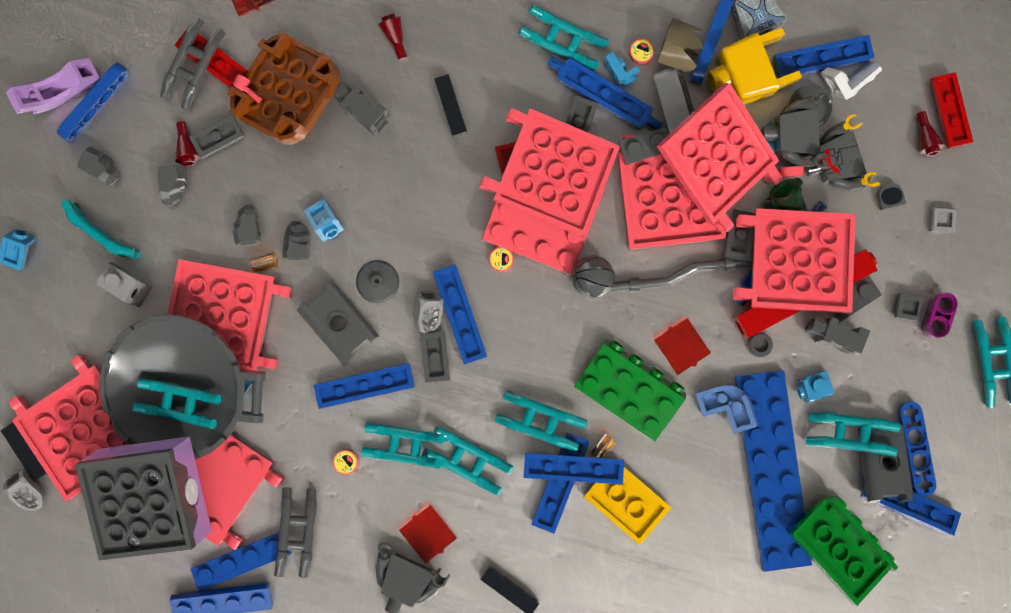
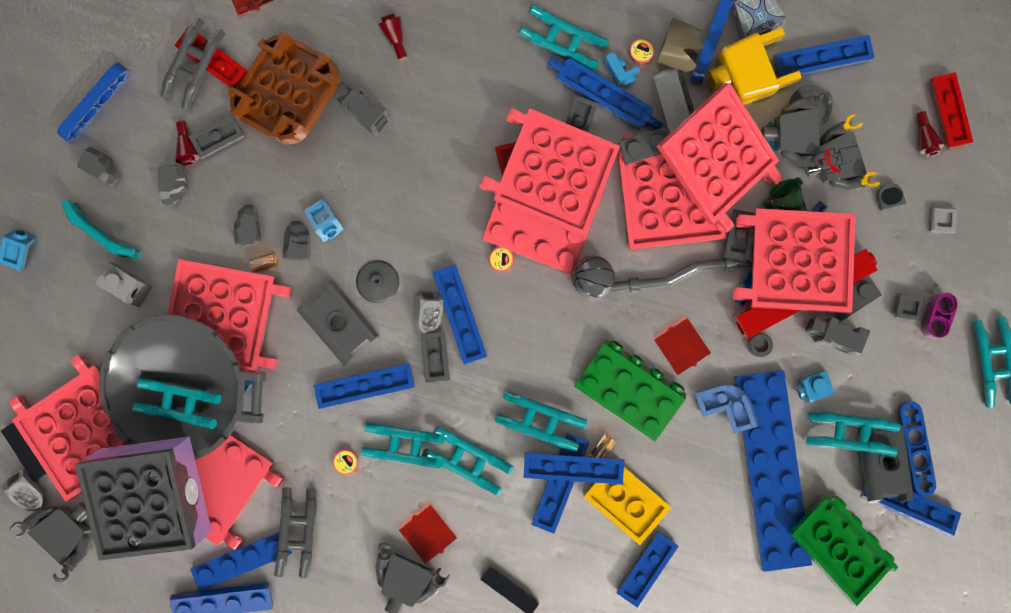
(56, 90): lavender arch -> none
(59, 534): none -> dark grey torso
(242, 83): coral hand -> none
(450, 106): black piece -> none
(647, 569): none -> blue plate
(792, 171): coral tile -> none
(847, 87): white bracket -> none

